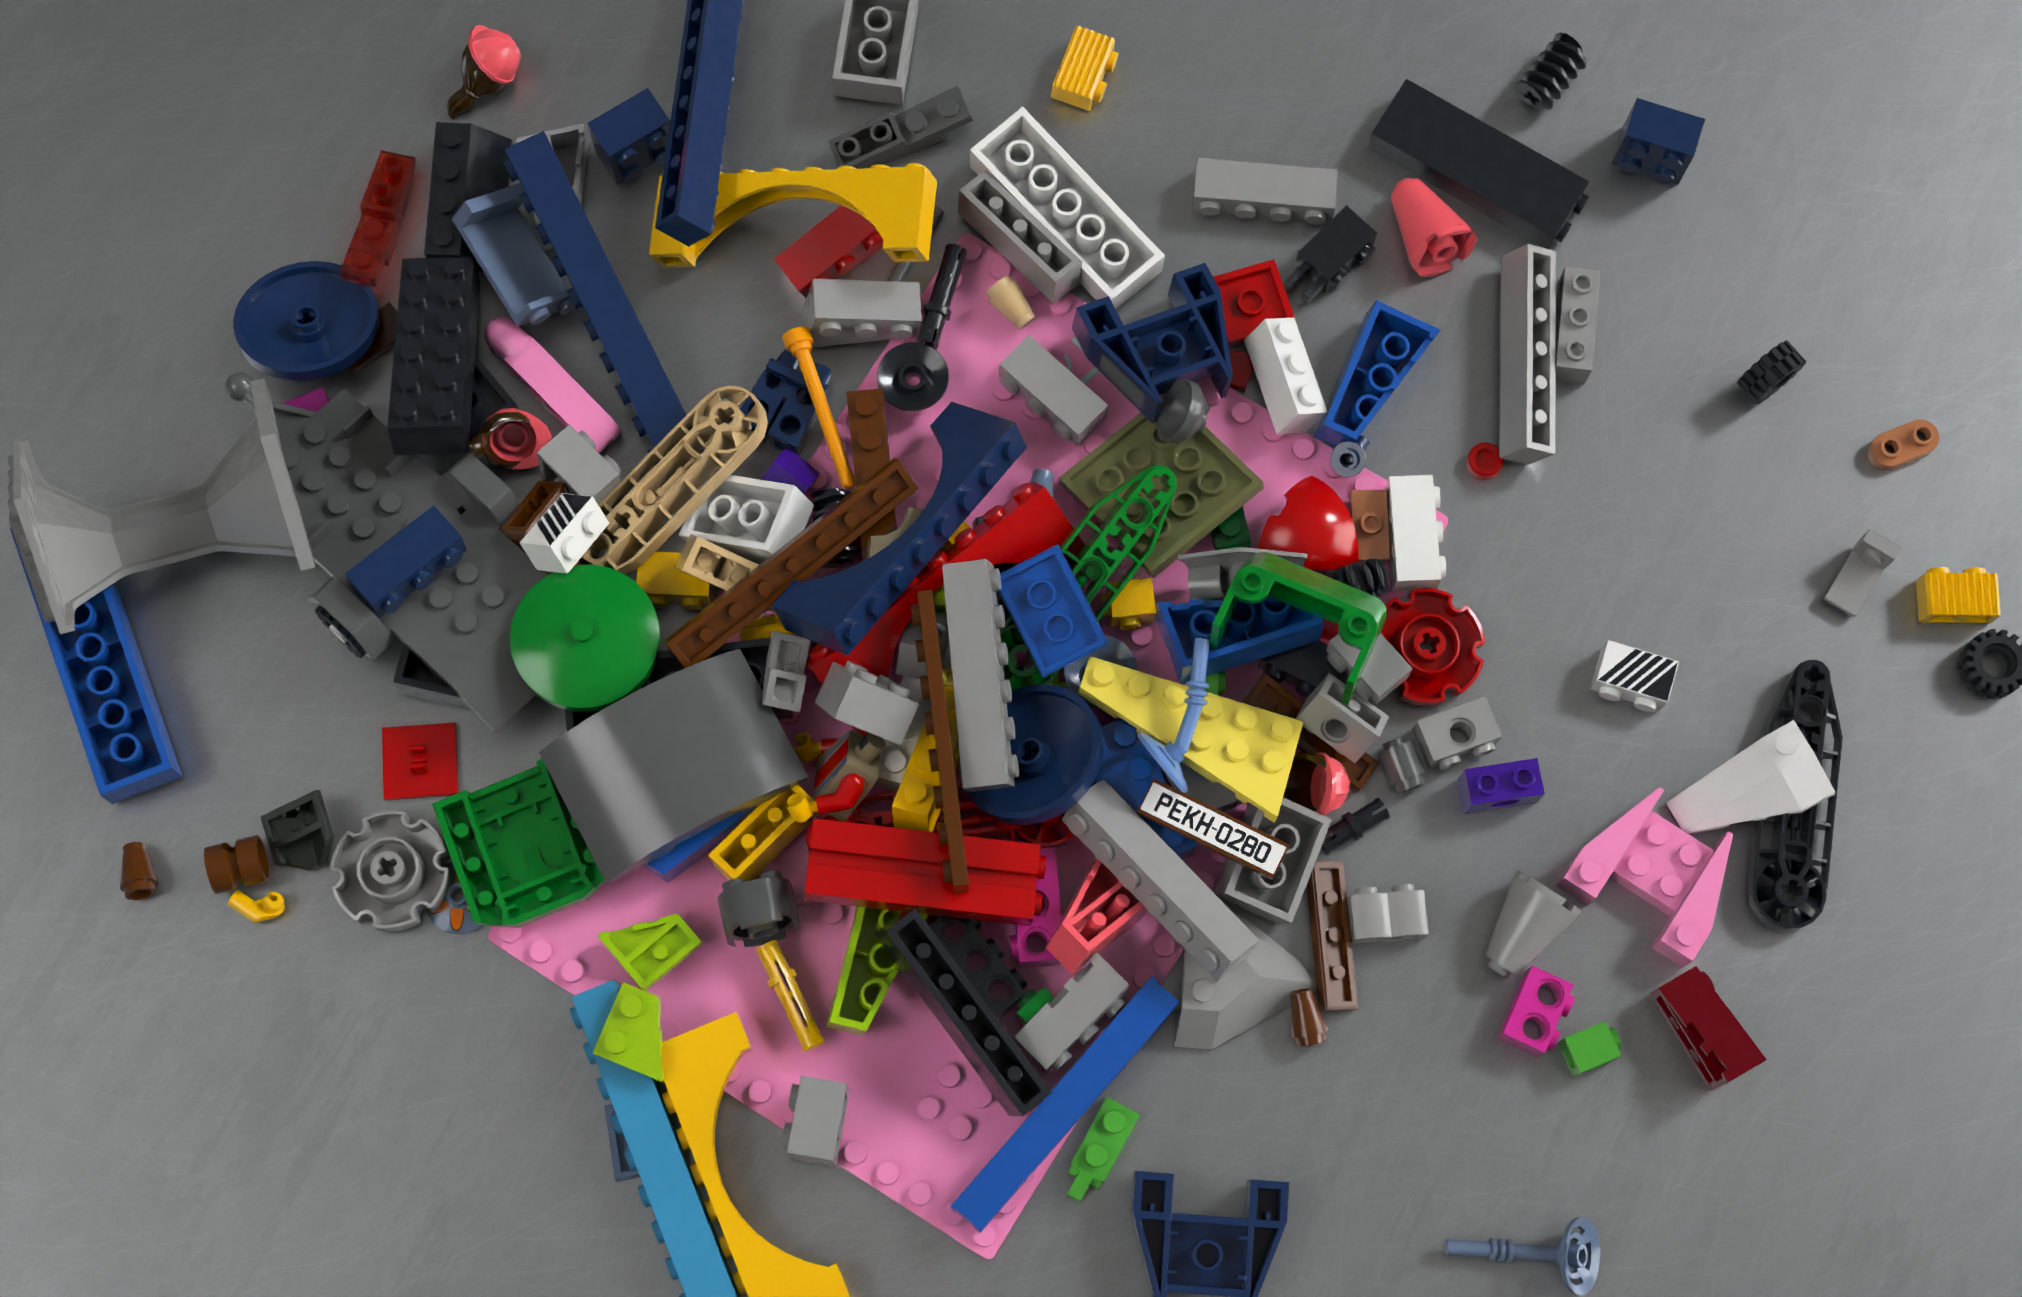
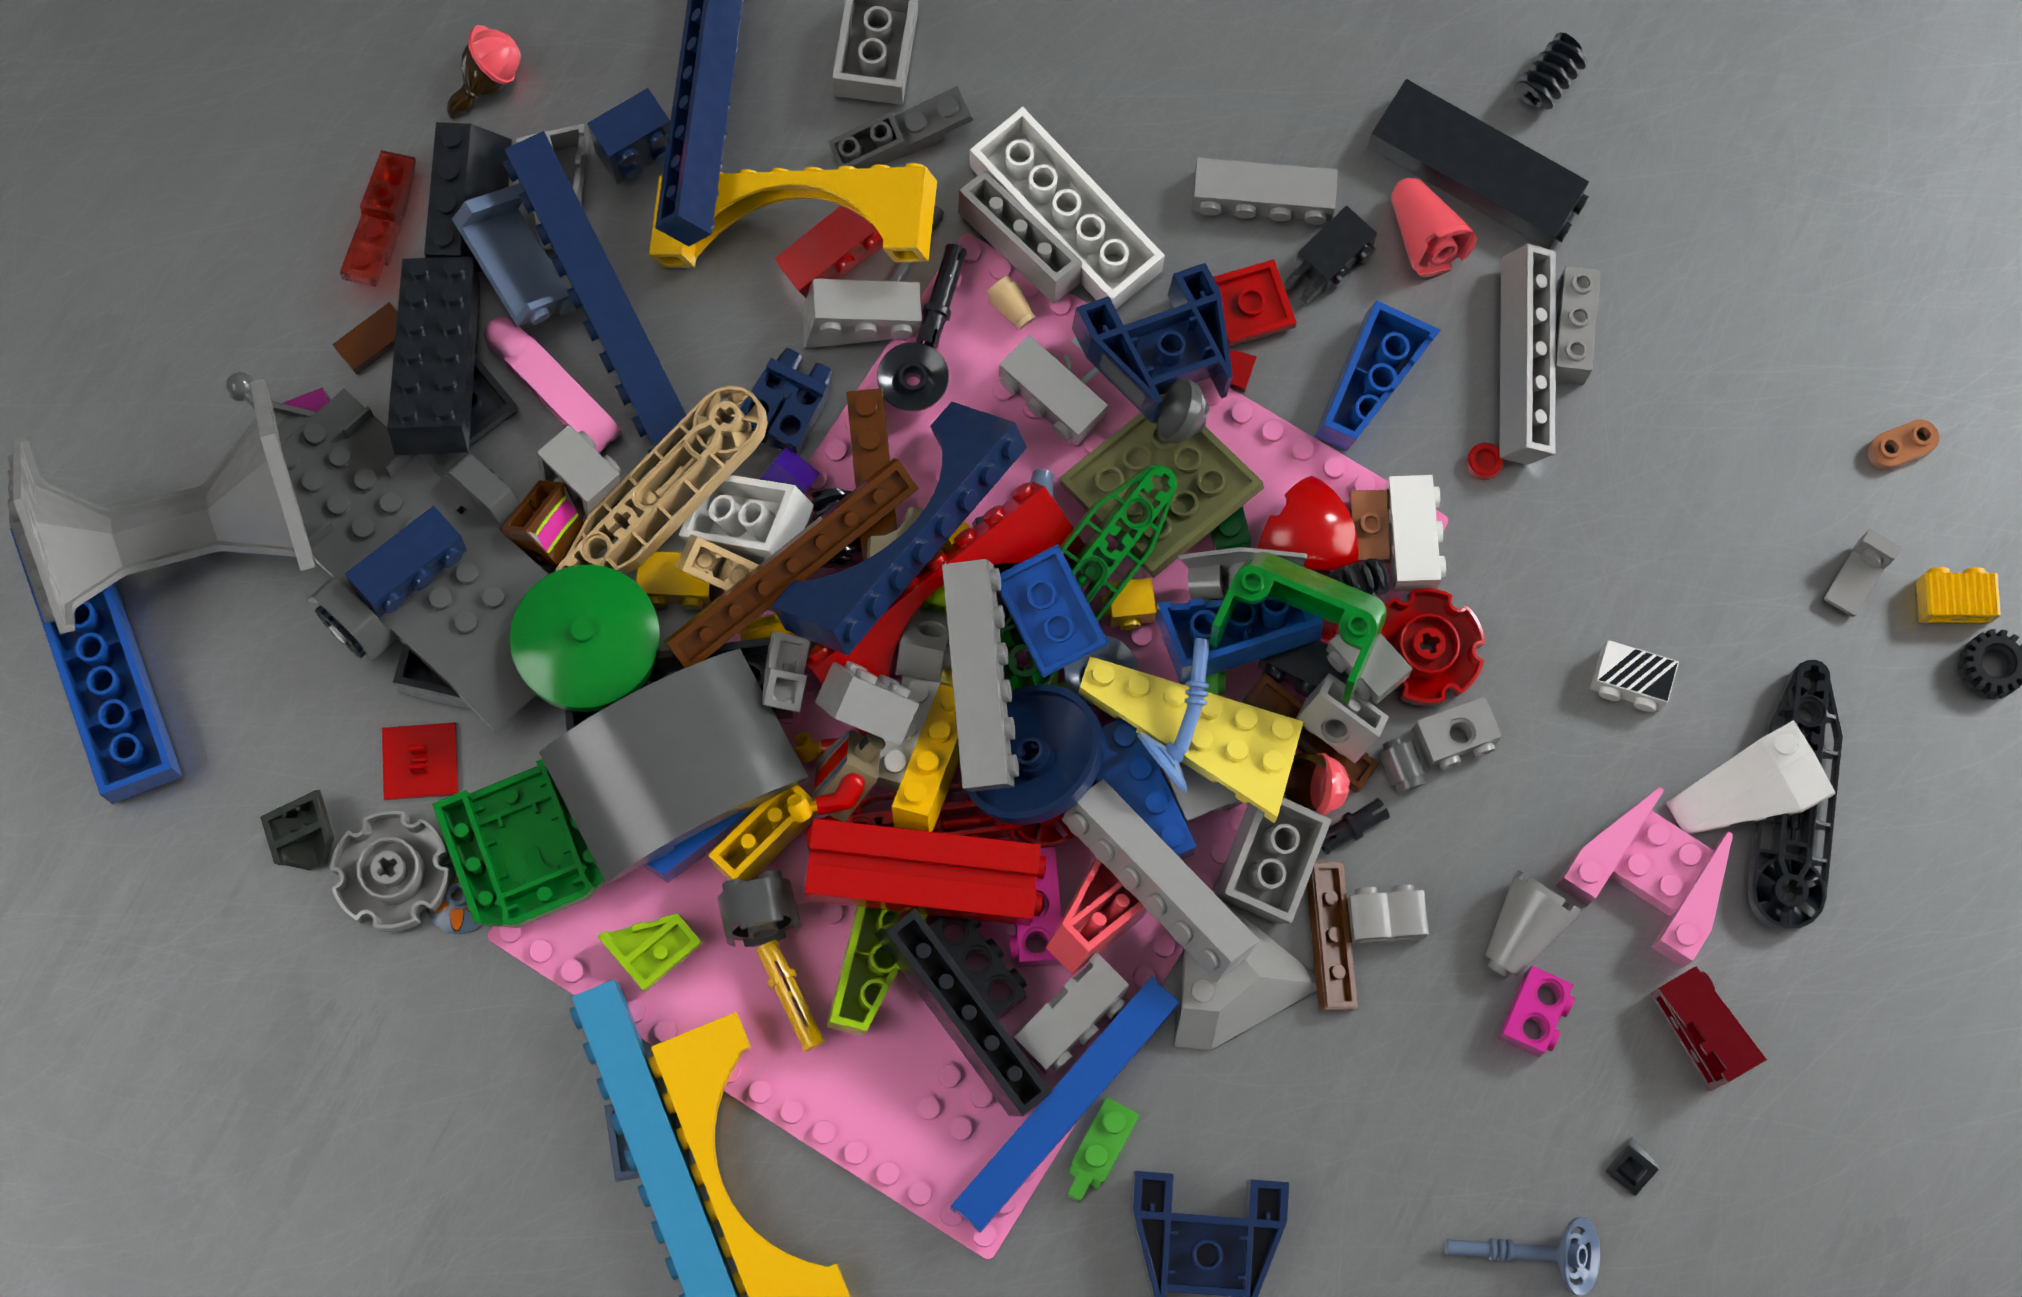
(137, 872): reddish brown cone -> none
(233, 865): reddish brown wheel -> none
(258, 910): yellow arm -> none
(305, 321): dark blue dish -> none
(511, 439): coral piece -> none
(564, 533): white brick -> none
(633, 1032): lime wing -> none
(799, 343): light orange piece -> none
(817, 1121): light grey brick -> none
(942, 757): reddish brown plate -> none
(1032, 1004): green plate -> none
(1083, 68): yellow brick -> none
(1212, 829): tile -> none
(1285, 375): white brick -> none
(1306, 1019): reddish brown cone -> none
(1349, 457): plate -> none
(1501, 786): dark purple brick -> none
(1590, 1048): bright green brick -> none
(1633, 1167): none -> black slope
(1658, 141): dark blue brick -> none
(1771, 372): black tyre -> none

